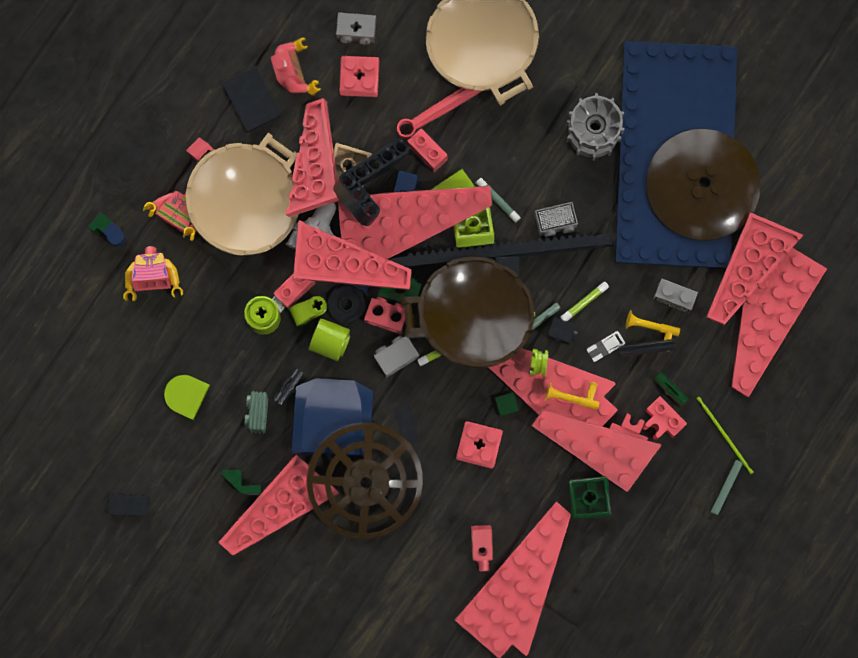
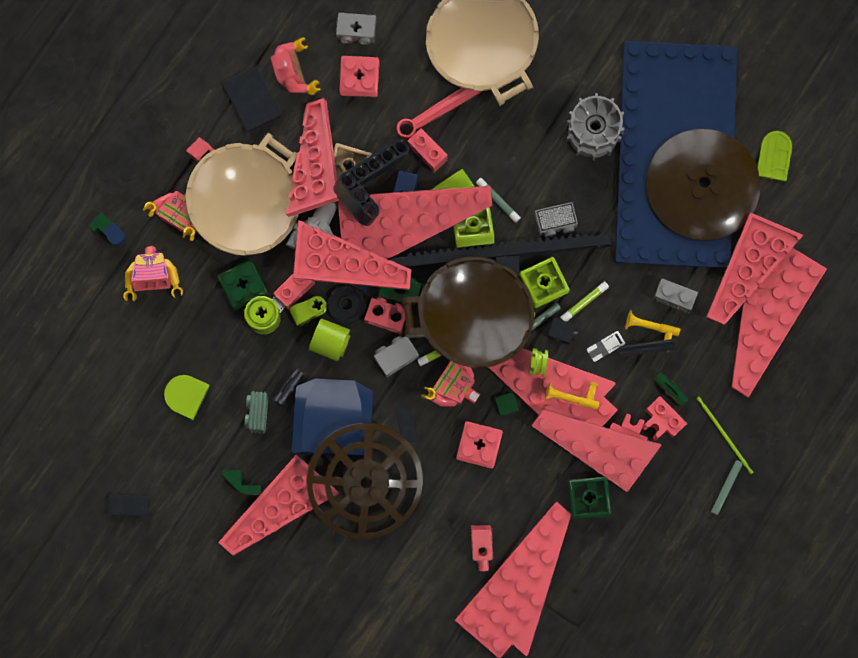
(231, 280): none -> dark green brick
(453, 386): none -> coral torso
(548, 271): none -> lime brick
(775, 156): none -> lime window

